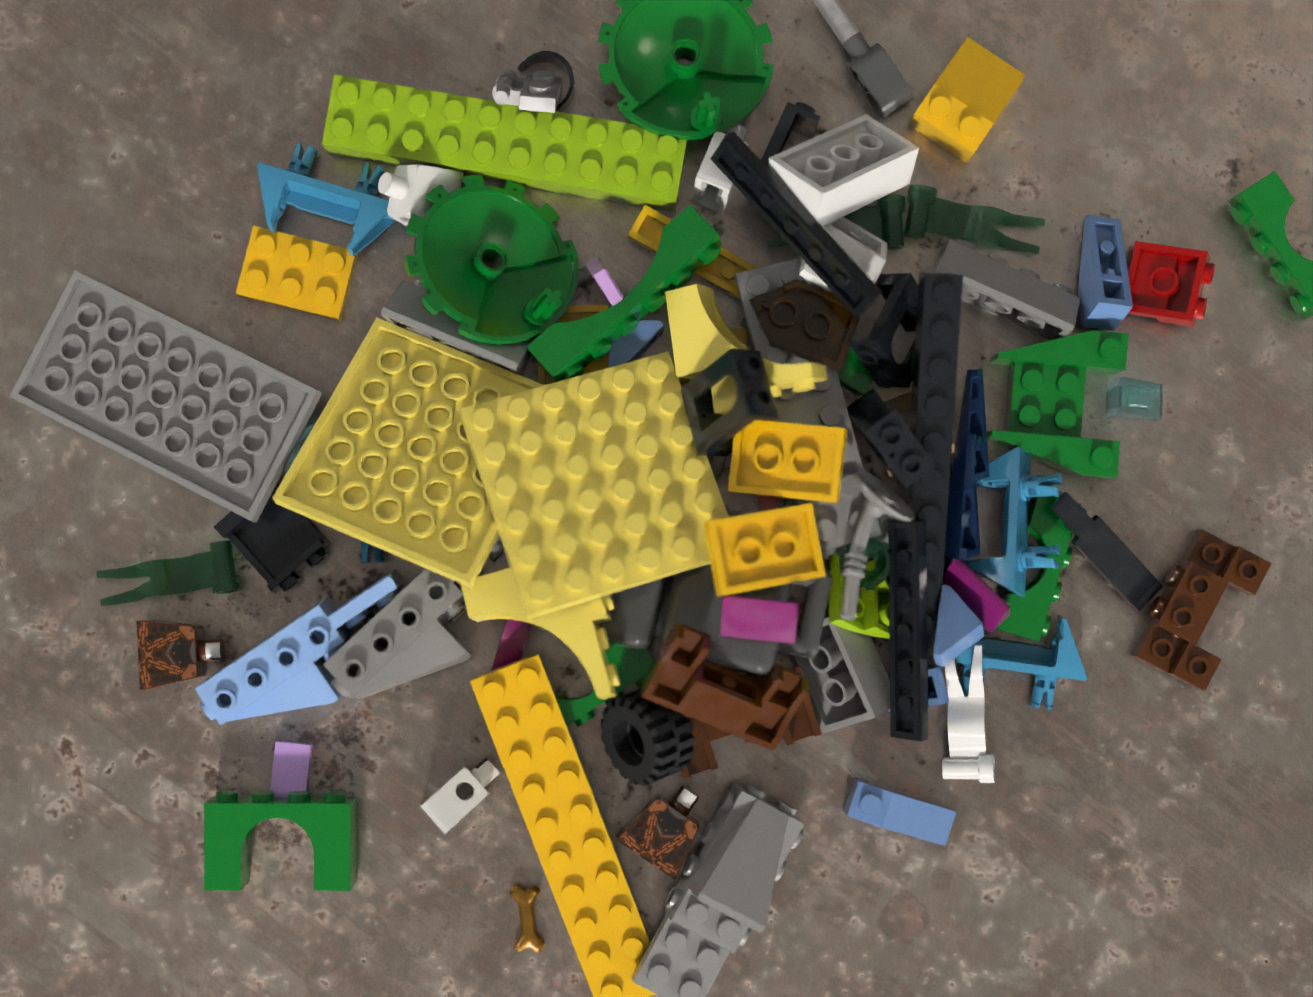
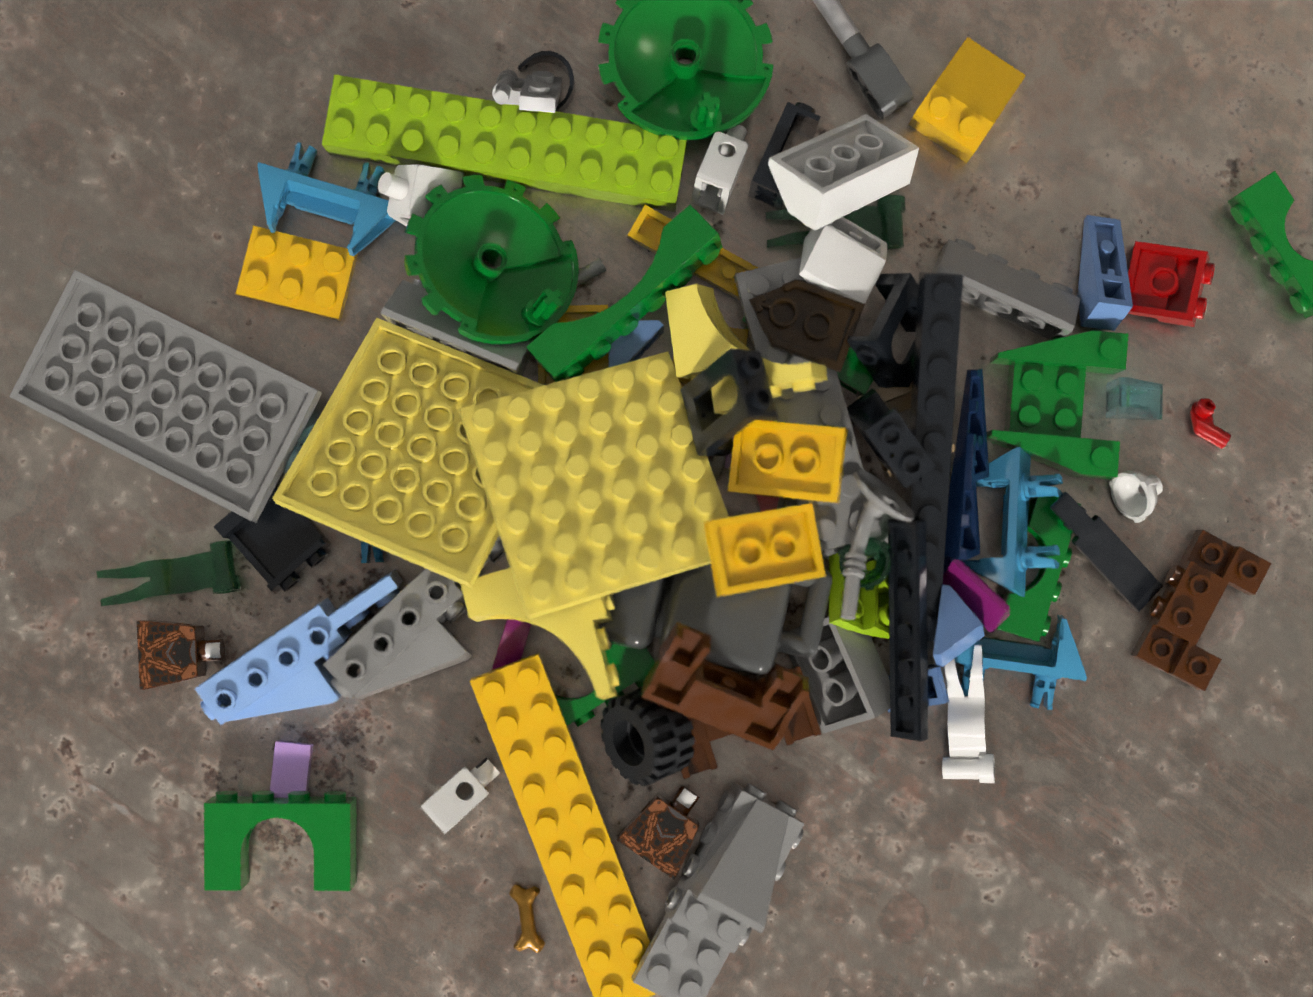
(604, 281): lavender tile -> none
(759, 619): magenta slope -> none
(795, 224): black tile -> none
(898, 811): medium blue slope -> none
(962, 221): clear green flag -> none
(1135, 494): none -> white piece
(1203, 423): none -> red arm

